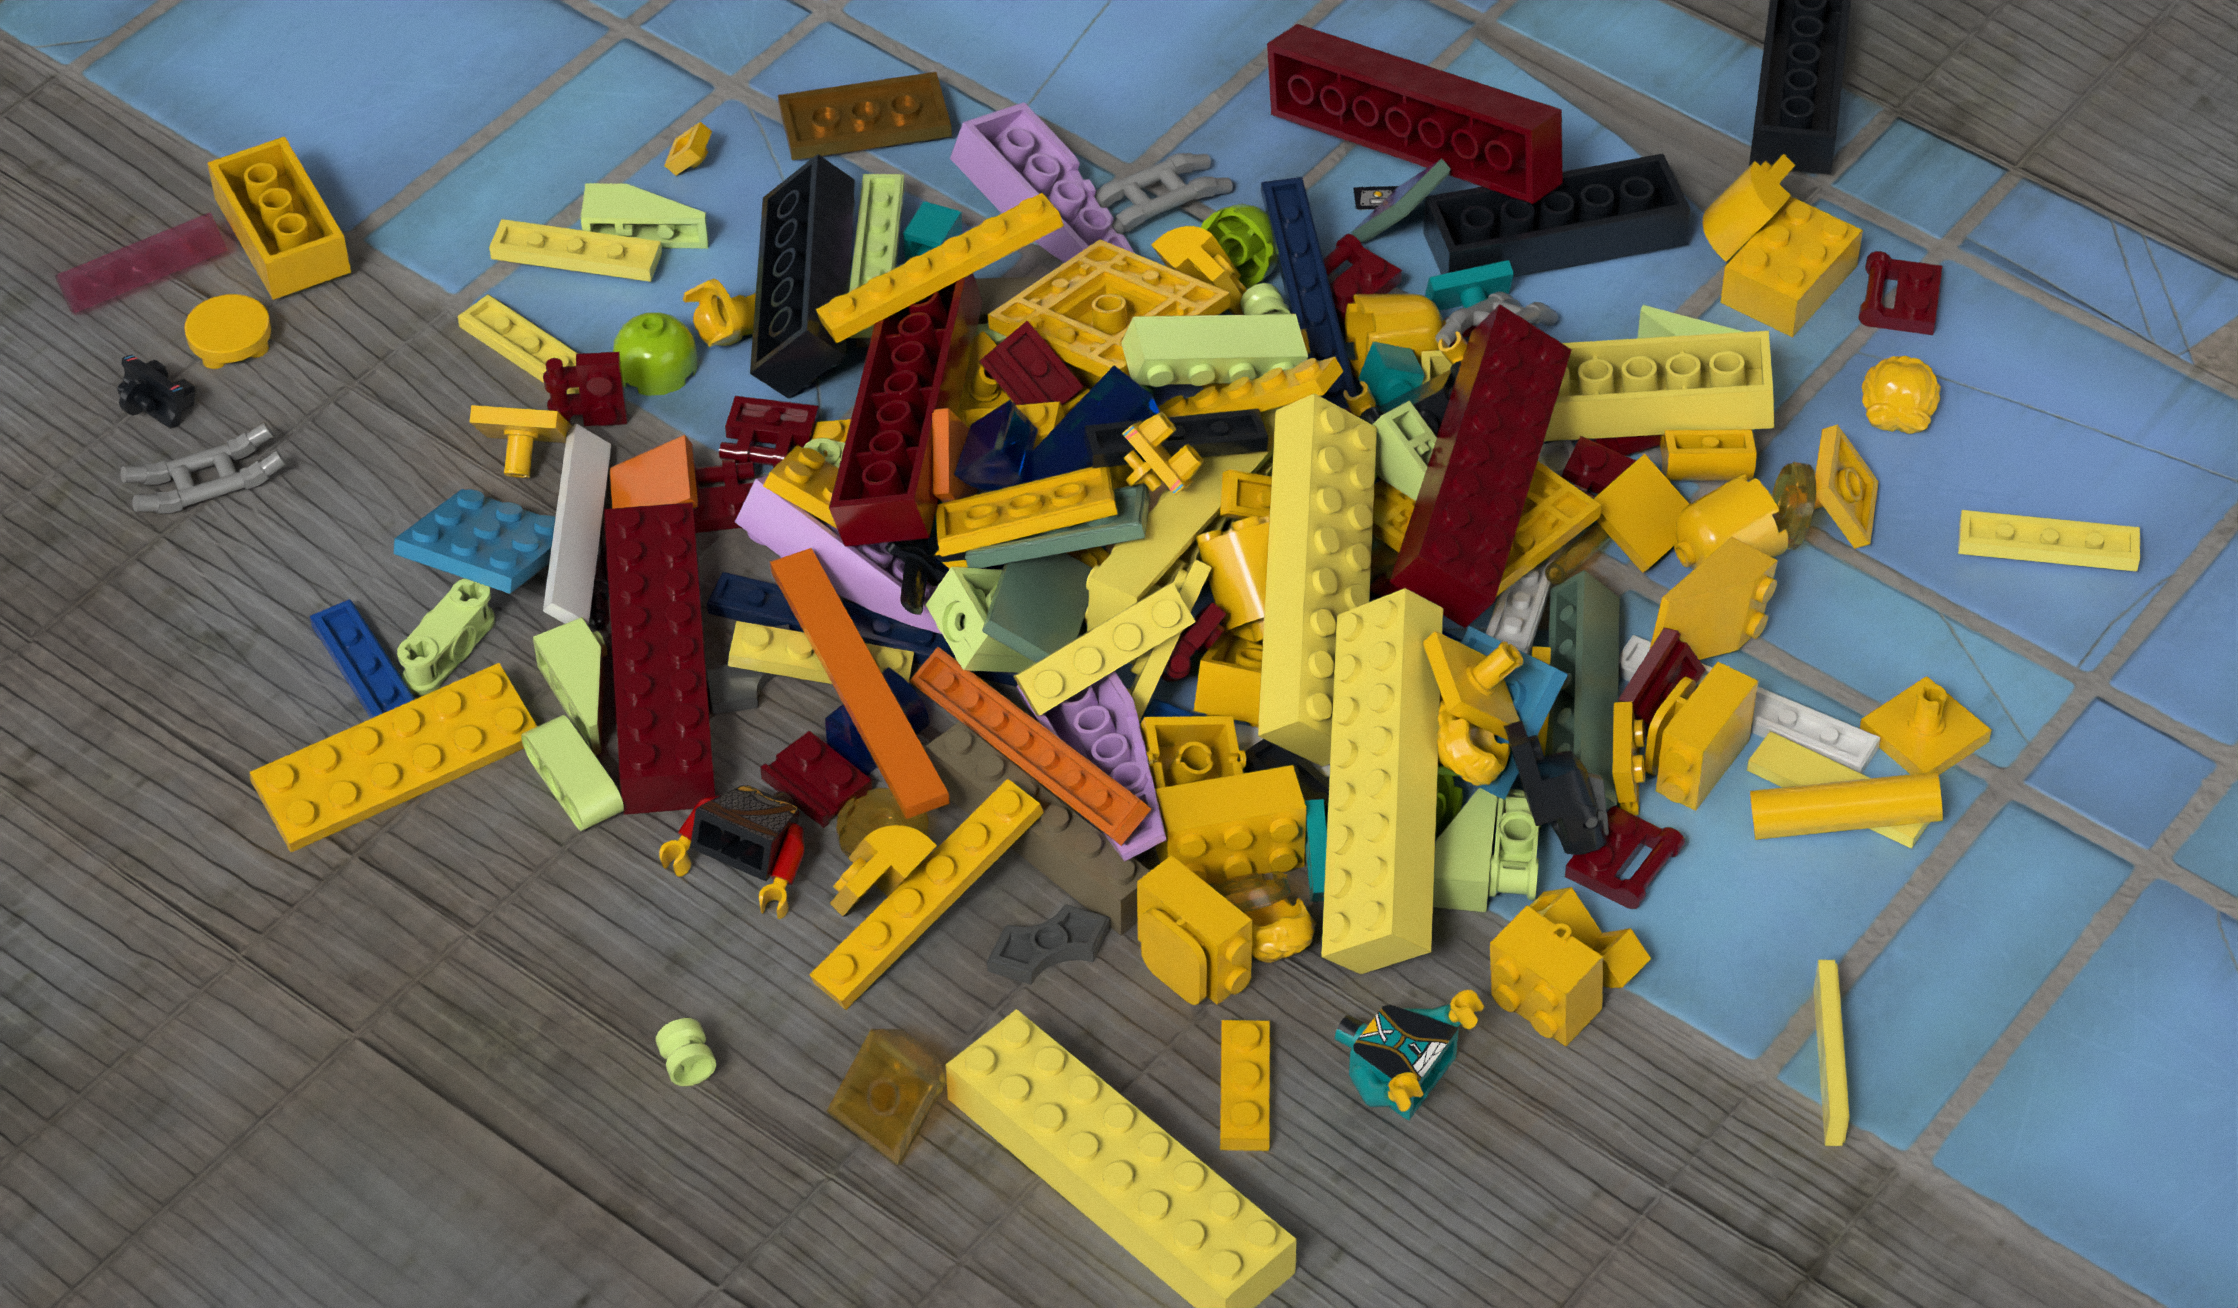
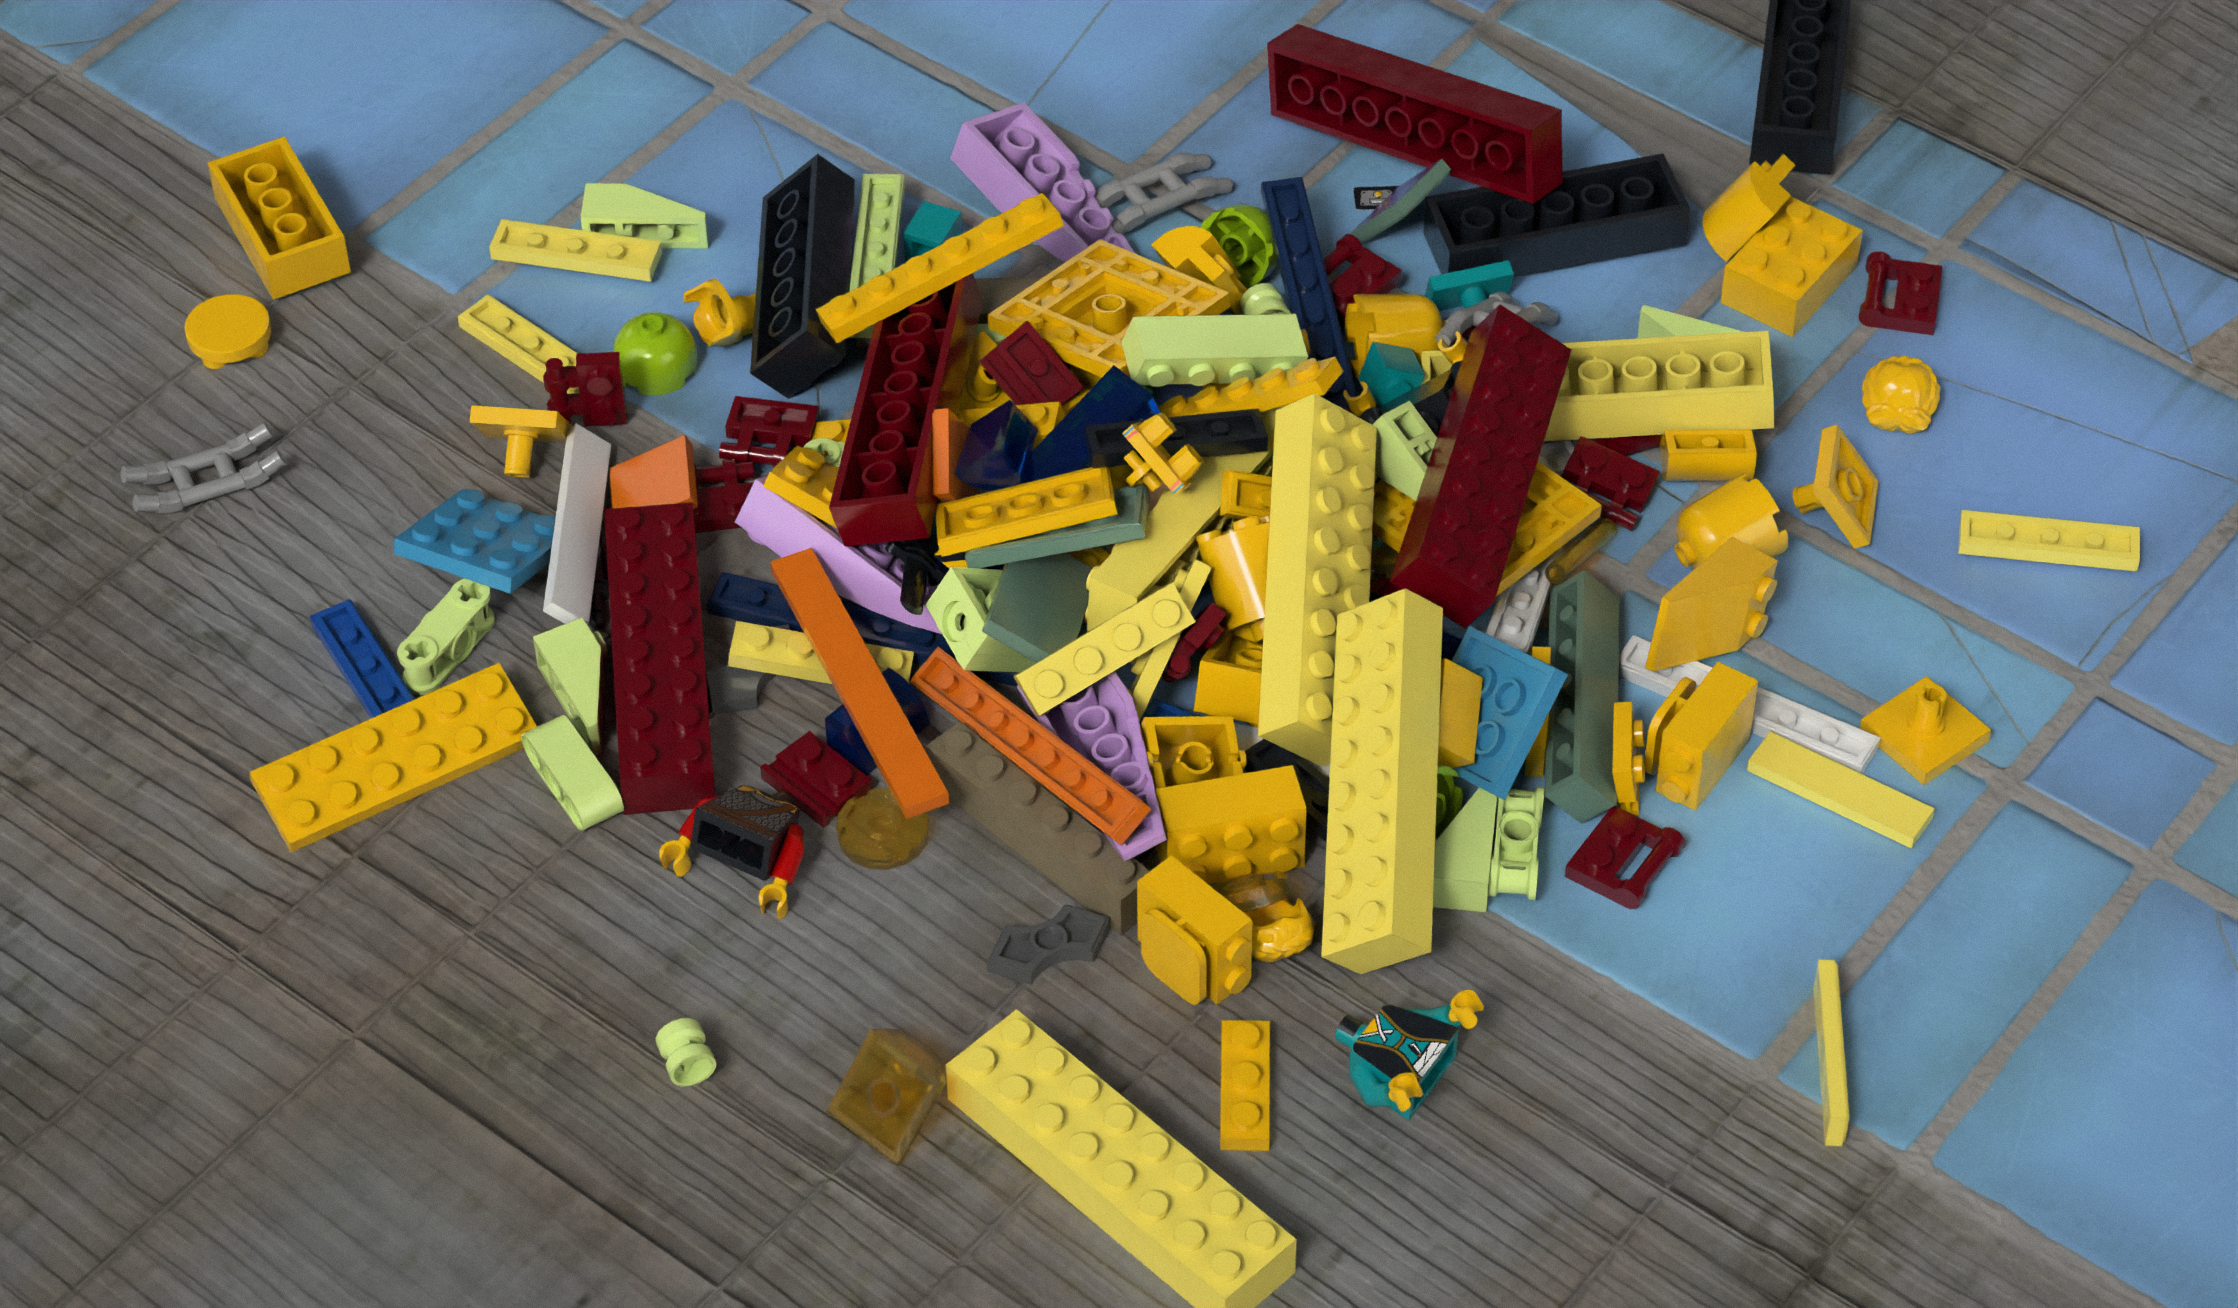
(141, 263): clear pink plate -> none
(150, 390): black hips -> none
(688, 149): yellow plate -> none
(864, 115): pearl gold plate -> none
(881, 860): yellow brick -> none
(926, 894): yellow plate -> none
(1315, 848): teal tile -> none
(1469, 749): yellow hair -> none
(1474, 682): yellow tile -> none
(1546, 977): yellow brick -> none
(1560, 792): black plate -> none
(1620, 949): yellow brick -> none
(1641, 512): yellow tile -> none
(1659, 674): dark red plate -> none
(1795, 498): clear yellow tile -> none
(1846, 805): yellow brick -> none

